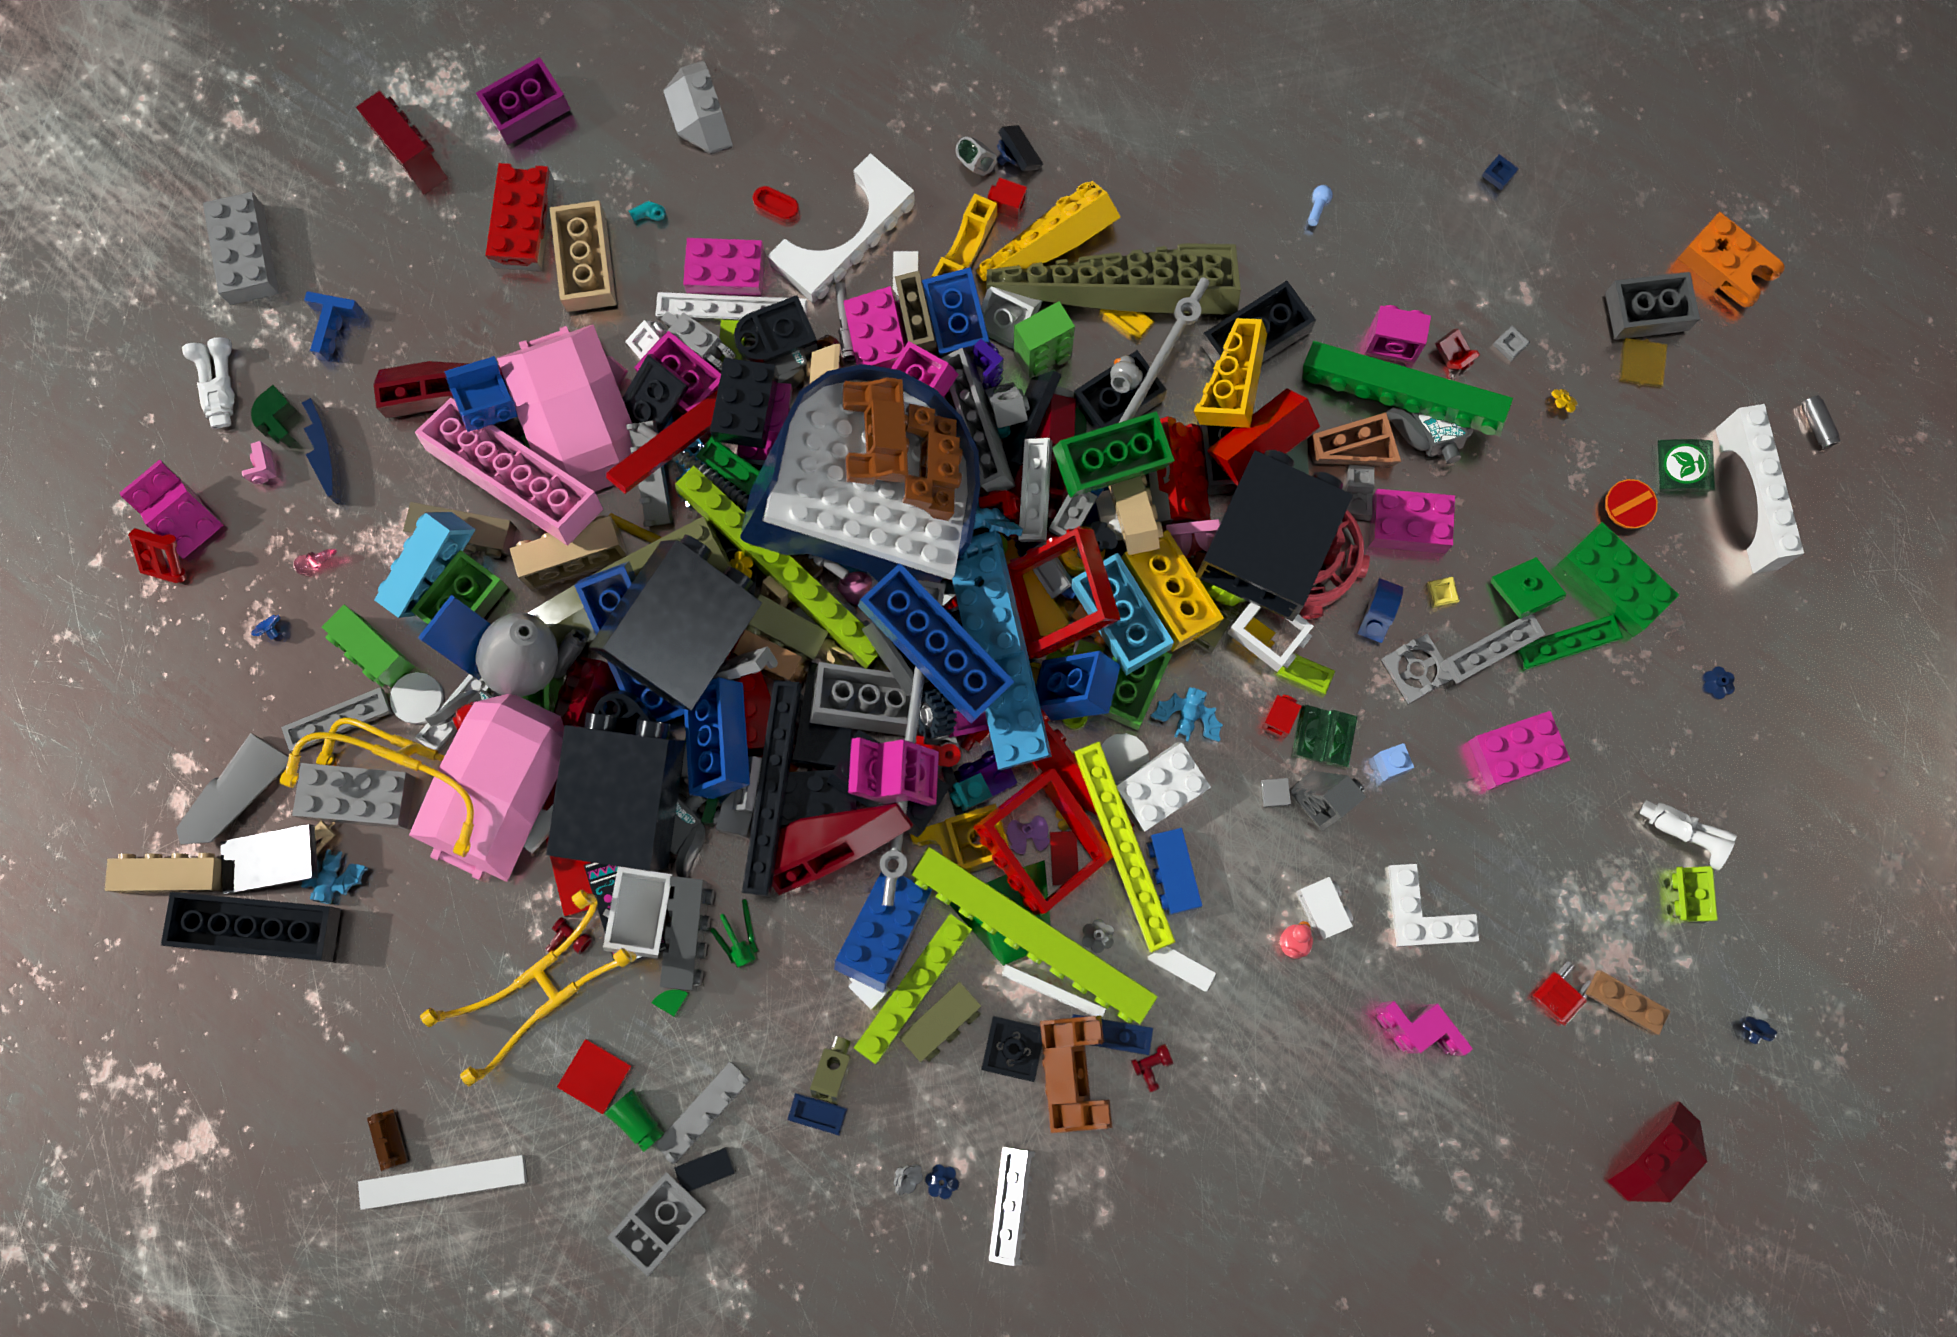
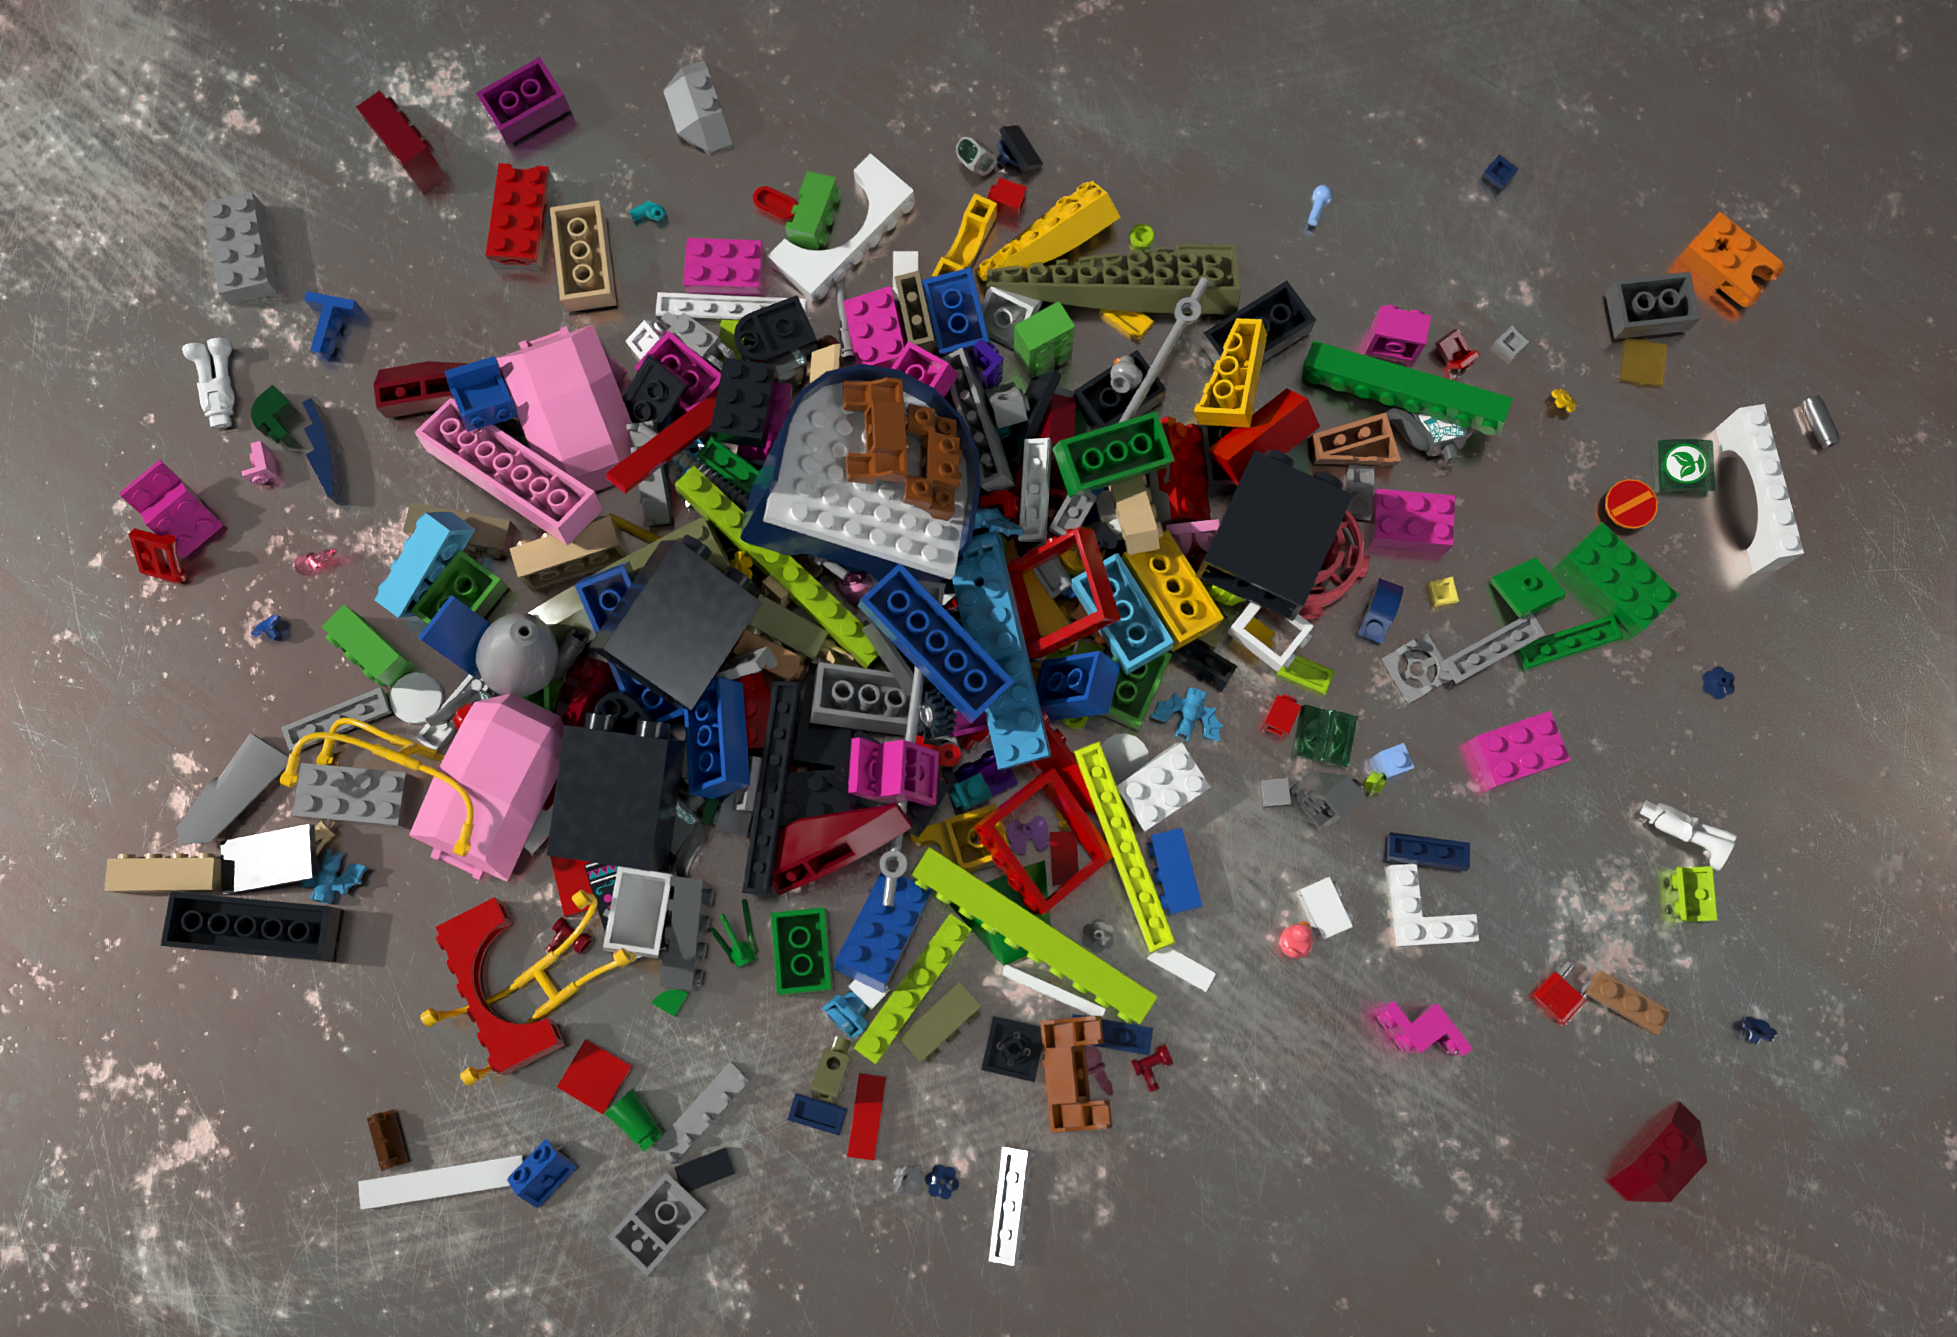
(466, 942): none -> red arch
(540, 1174): none -> blue bracket
(802, 951): none -> green brick
(813, 212): none -> bright green wedge
(847, 1013): none -> dark azure piece
(866, 1116): none -> red tile
(1095, 1066): none -> clear pink bar
(1142, 236): none -> lime tile
(1205, 663): none -> black hinge
(1375, 783): none -> lime plate
(1428, 851): none -> dark blue plate

